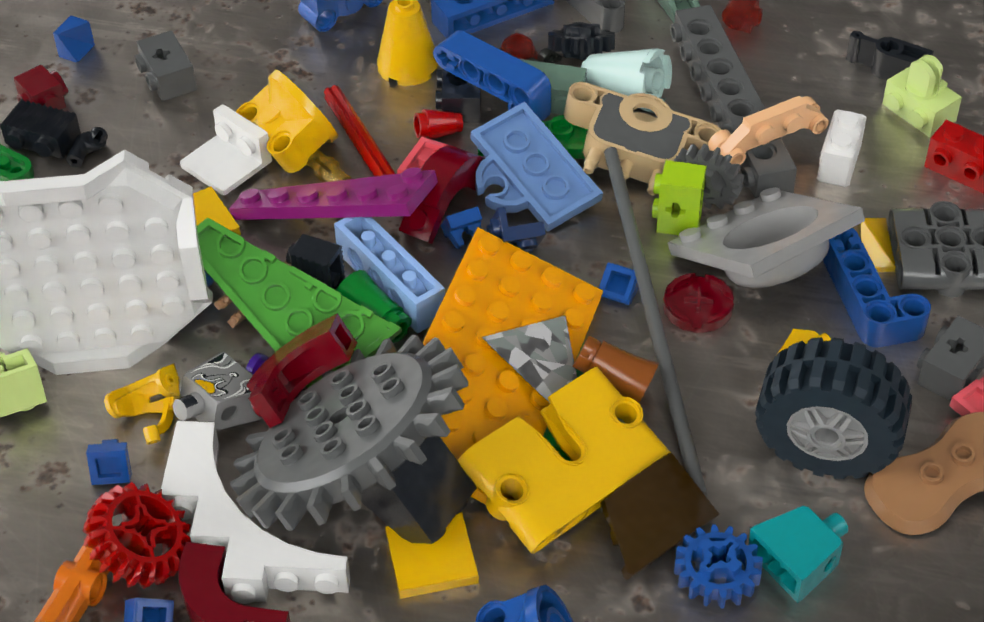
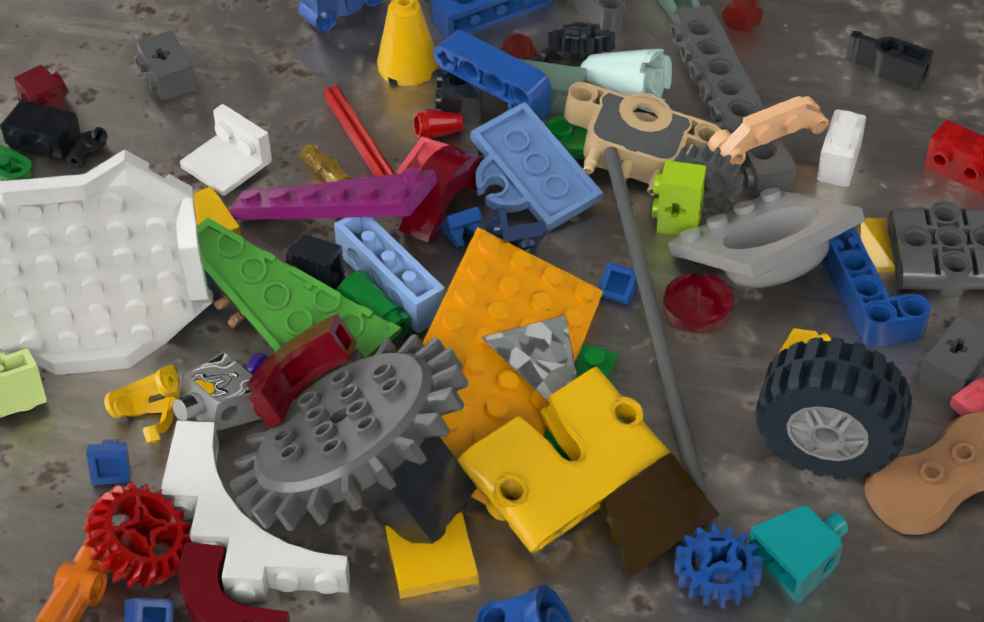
(73, 39): blue slope -> none
(292, 122): yellow piece -> none
(623, 369): dark orange plant -> none
(922, 95): yellowish green brick -> none

